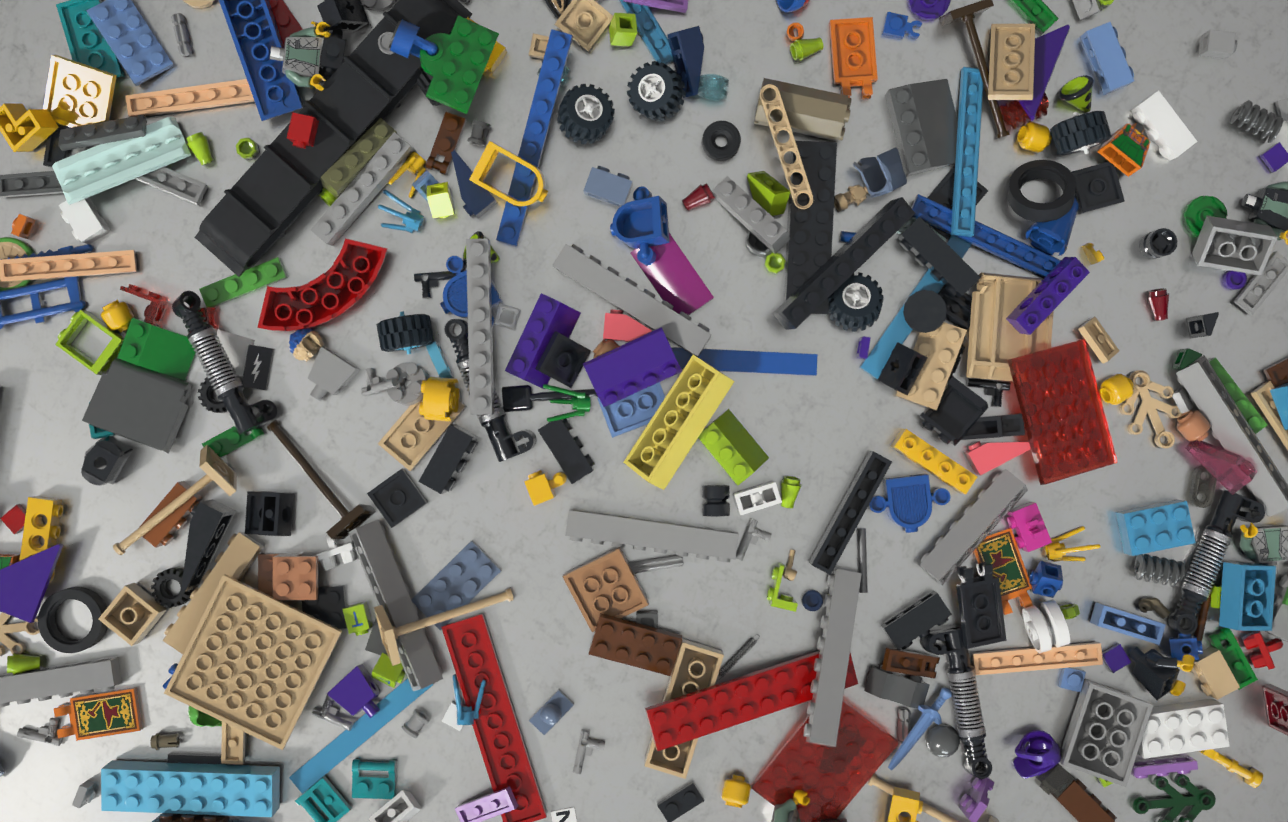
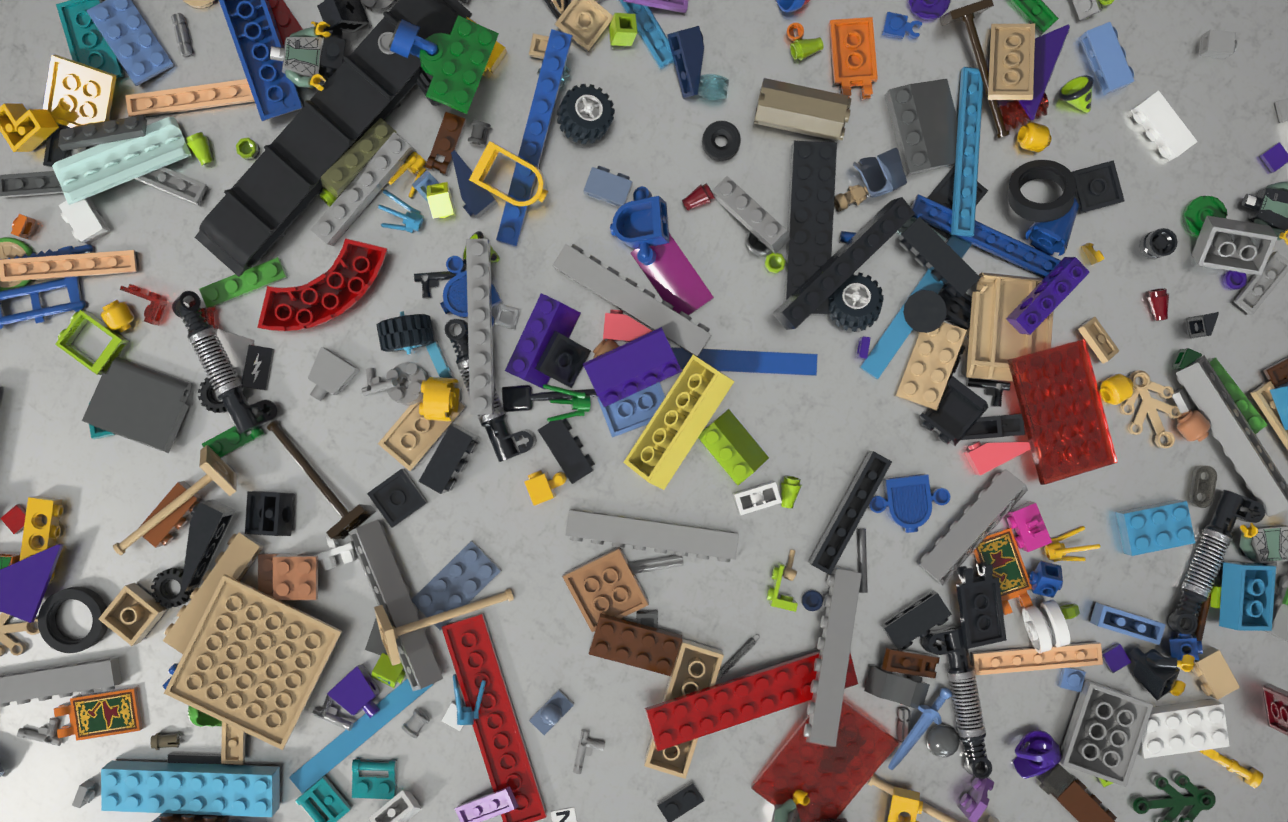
(22, 663): lime cone -> none
(115, 462): black piece -> none
(157, 349): green slope -> none
(302, 130): red brick -> none
(305, 344): tan piece -> none
(328, 606): black plate -> none
(358, 618): lime brick -> none
(656, 91): black wheel -> none
(715, 500): black wheel -> none
(736, 791): yellow head -> none
(751, 538): light grey hose -> none
(768, 192): lime slope -> none
(782, 148): tan beam -> none
(902, 368): black brick -> none
(933, 461): yellow brick -> none
(1081, 132): black wheel -> none
(1126, 148): torso -> none
(1153, 604): dark tan arm -> none
(1159, 568): dark grey piece -> none
(1164, 766): medium lavender plate -> none
(1224, 465): clear pink slope -> none
(1233, 656): green plate -> none
(1258, 119): dark grey piece -> none
(1263, 658): red hips -> none

